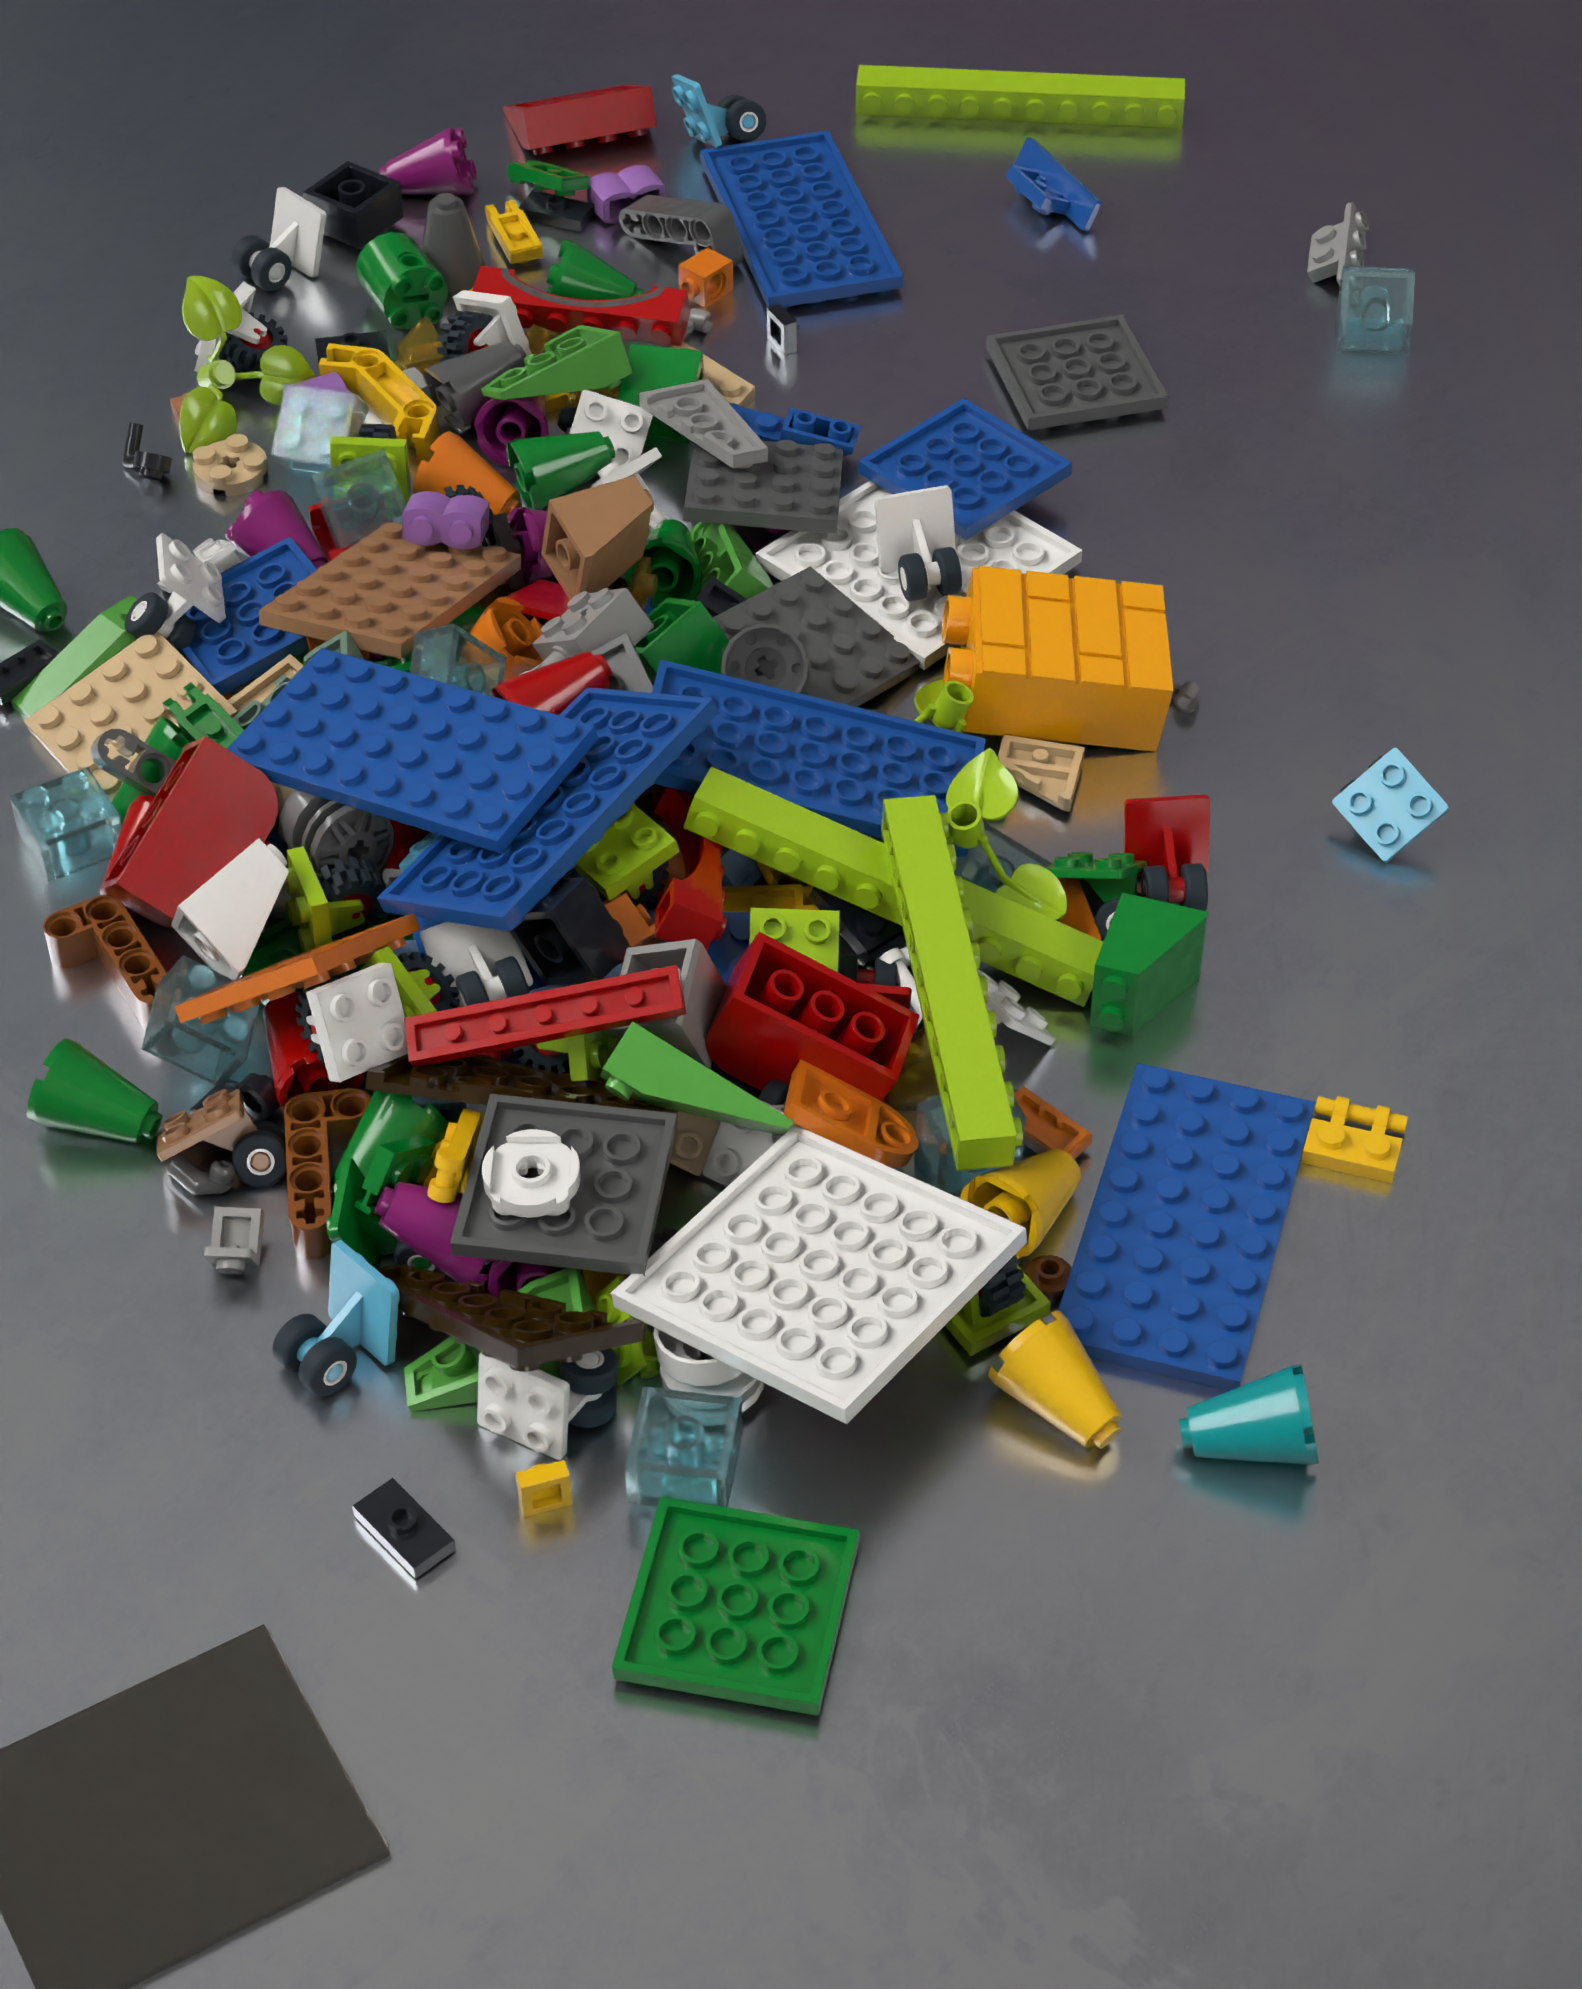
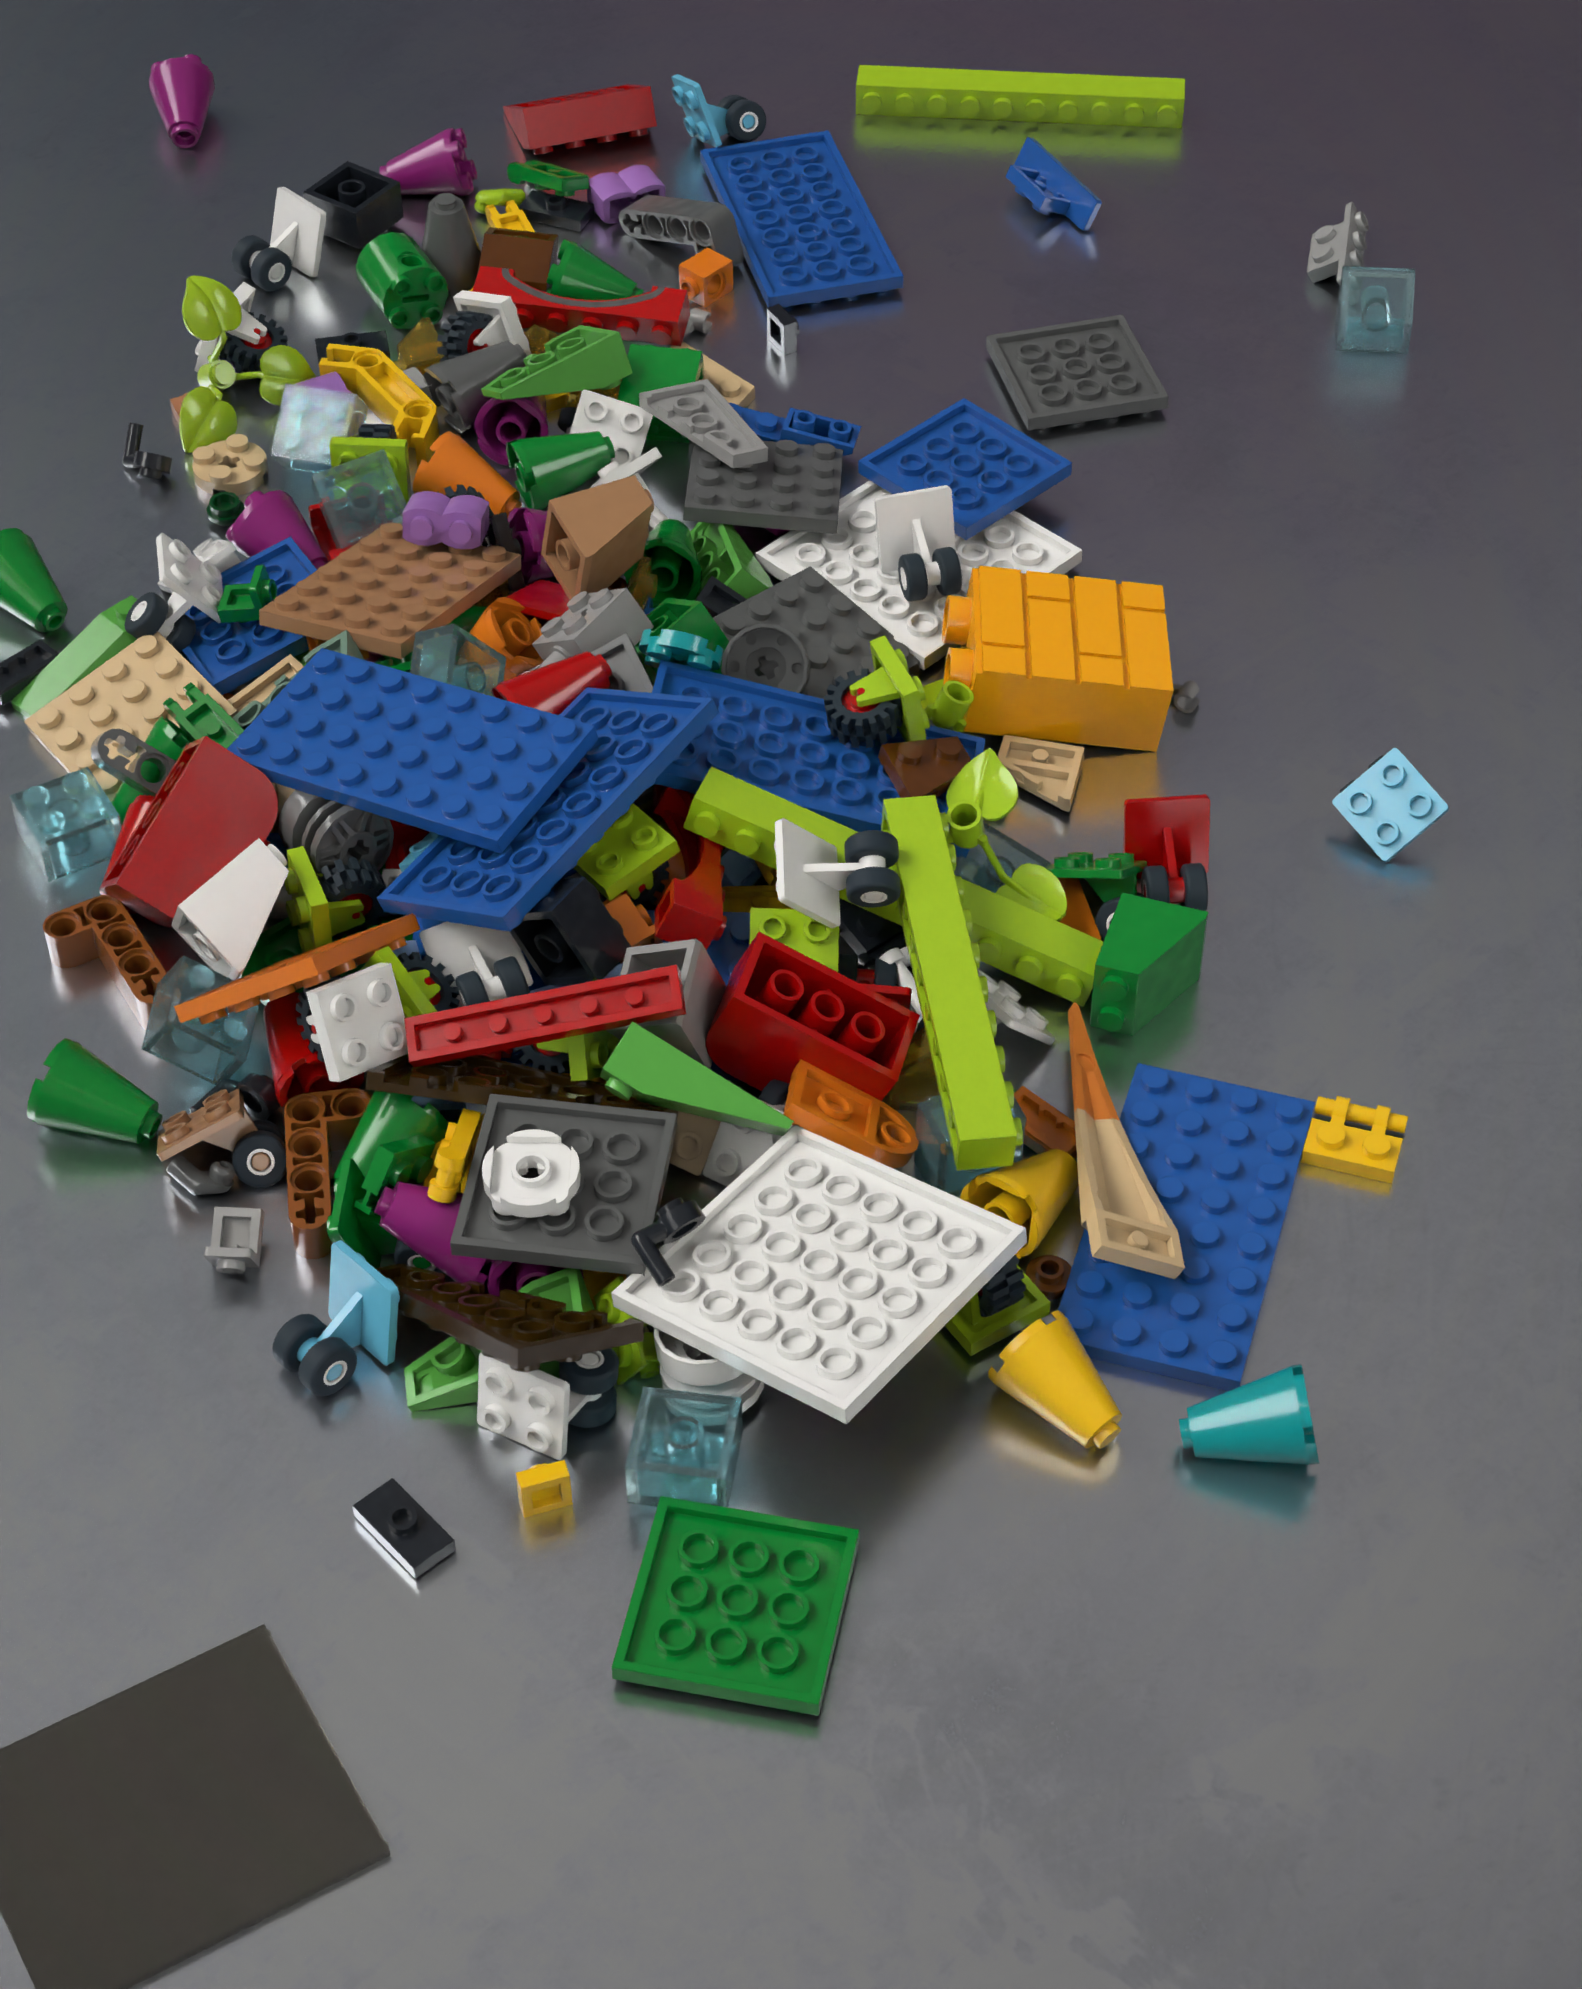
(182, 96): none -> magenta cone
(224, 508): none -> dark green plate
(244, 601): none -> green bracket
(498, 198): none -> lime arm
(524, 251): none -> reddish brown slope
(674, 1222): none -> black plate
(680, 649): none -> teal plate
(812, 877): none -> white plate
(878, 701): none -> plate
(923, 765): none -> reddish brown wing
(1115, 1195): none -> tan plate

